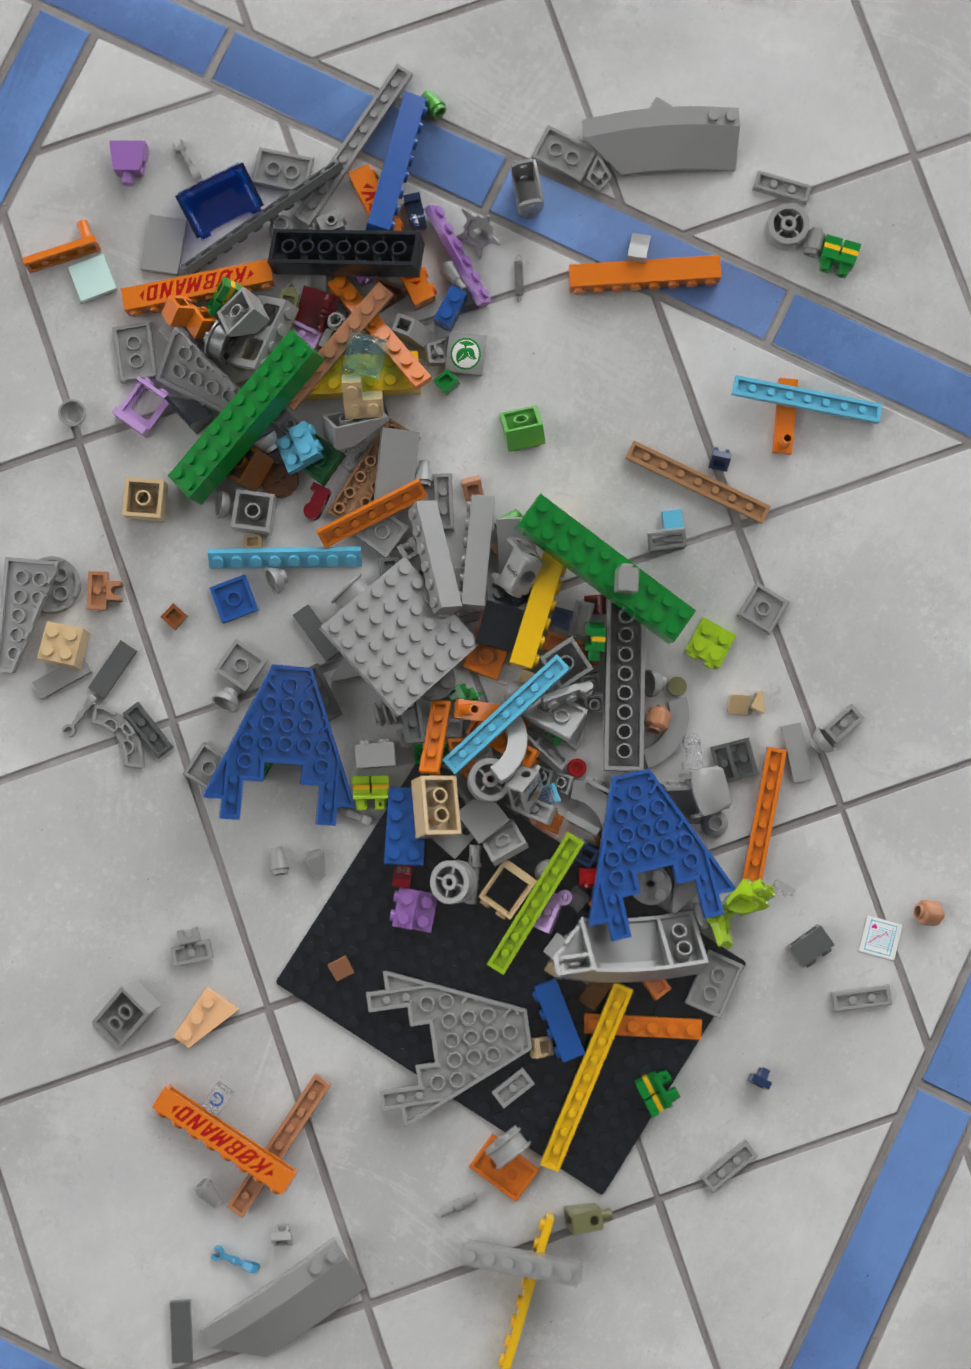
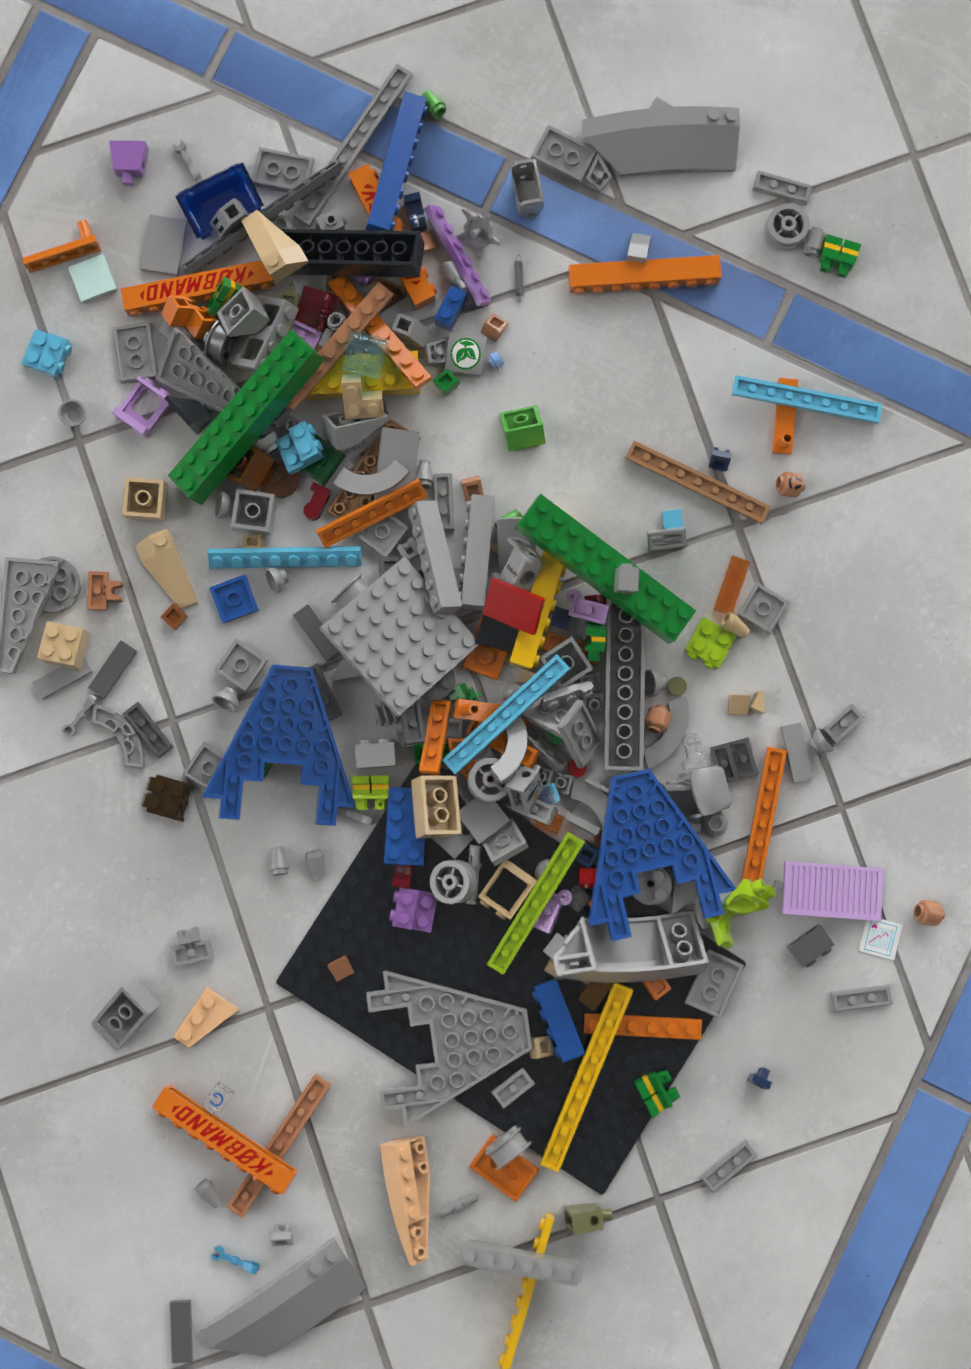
(47, 353): none -> medium azure plate
(163, 561): none -> tan wedge
(166, 797): none -> dark brown plate
(228, 217): none -> light grey slope
(274, 247): none -> tan wedge
(373, 483): none -> light grey tile
(408, 1192): none -> light nougat wedge
(430, 242): none -> nougat slope
(494, 327): none -> nougat slope
(495, 360): none -> light blue plate
(513, 606): none -> red tile
(579, 733): none -> light grey tile
(587, 609): none -> lavender hinge
(731, 585): none -> clear orange tile
(734, 624): none -> tan cone
(790, 484): none -> nougat head
(832, 891): none -> lavender window

